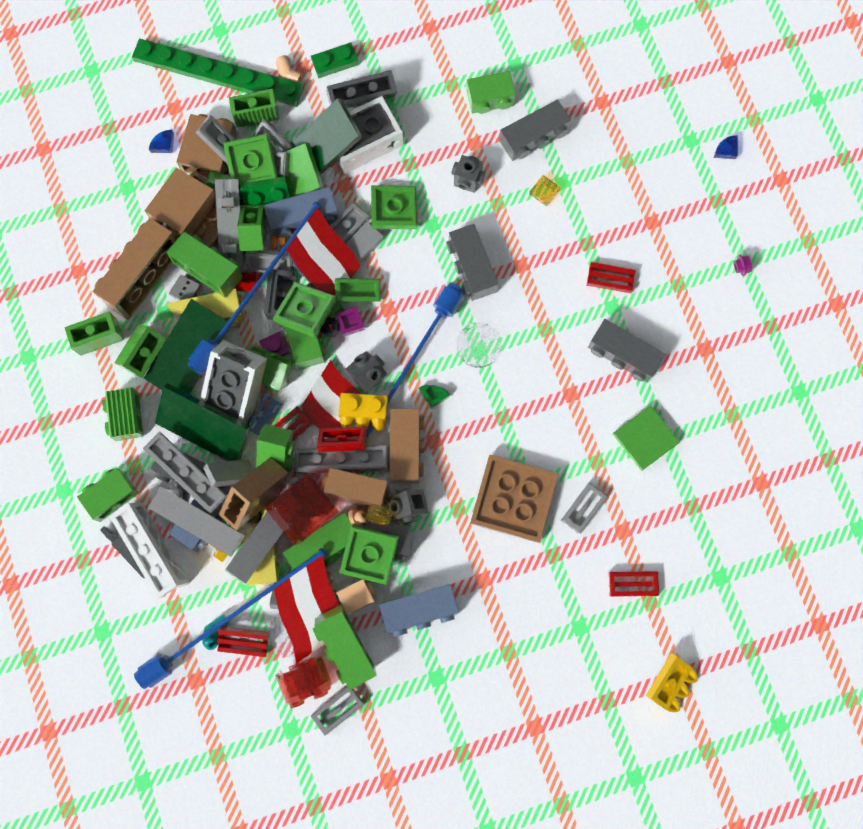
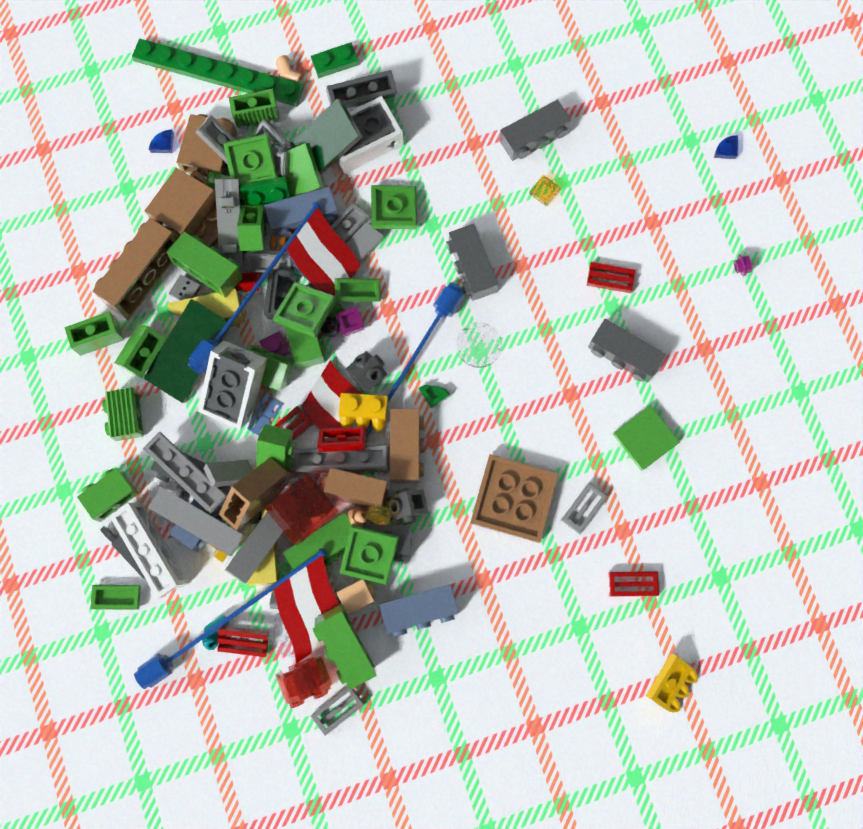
(115, 597): none -> bright green tile
(201, 424): dark green tile -> none
(468, 173): dark grey brick -> none
(490, 92): bright green brick -> none

